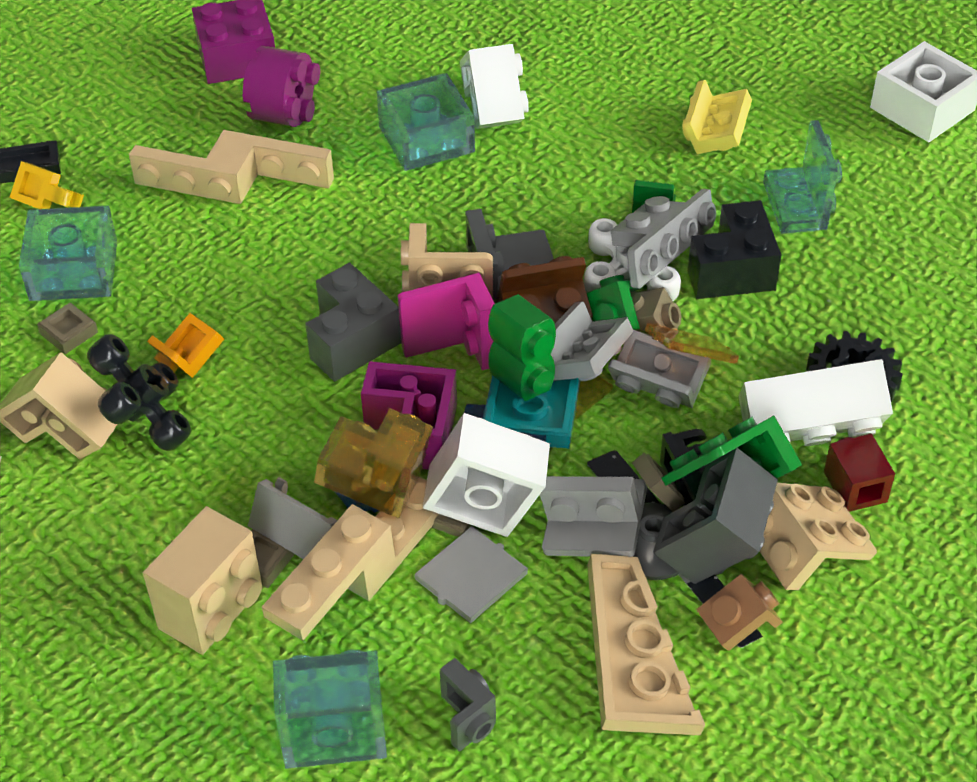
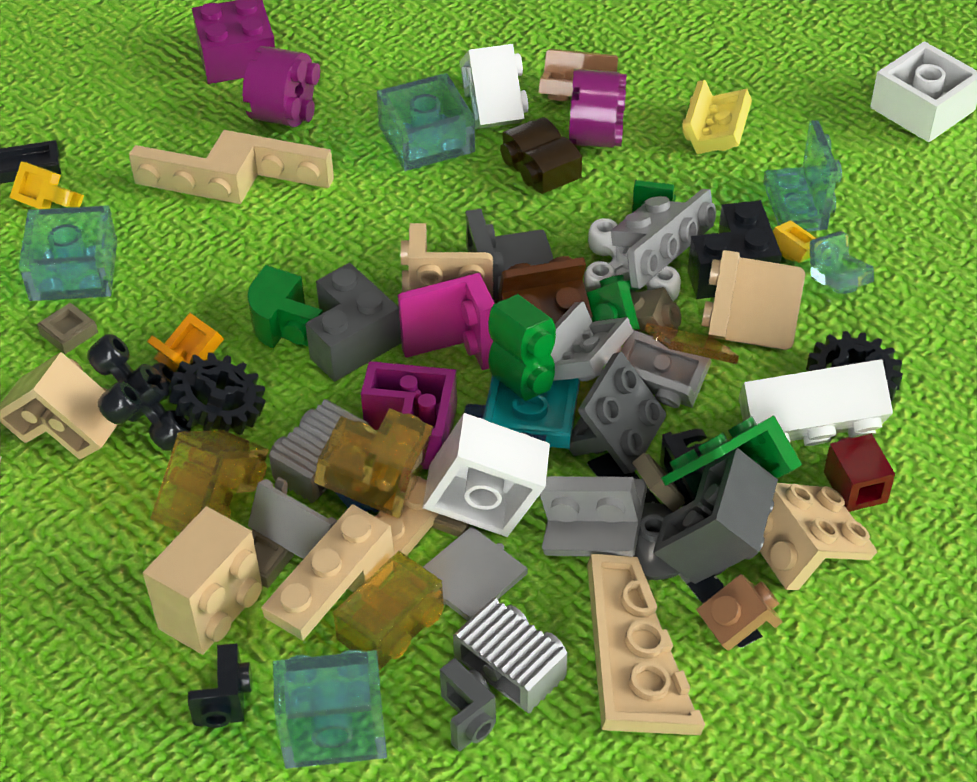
(207, 472): none -> clear yellow brick
(216, 394): none -> black gear
(226, 703): none -> black bracket
(279, 307): none -> green brick
(297, 455): none -> light grey brick
(390, 609): none -> clear yellow brick
(511, 654): none -> light grey brick
(541, 155): none -> dark brown brick
(559, 70): none -> medium nougat bracket
(597, 108): none -> magenta brick
(617, 415): none -> dark grey bracket
(754, 301): none -> tan bracket
(793, 241): none -> yellow plate
(835, 266): none -> clear light blue bracket

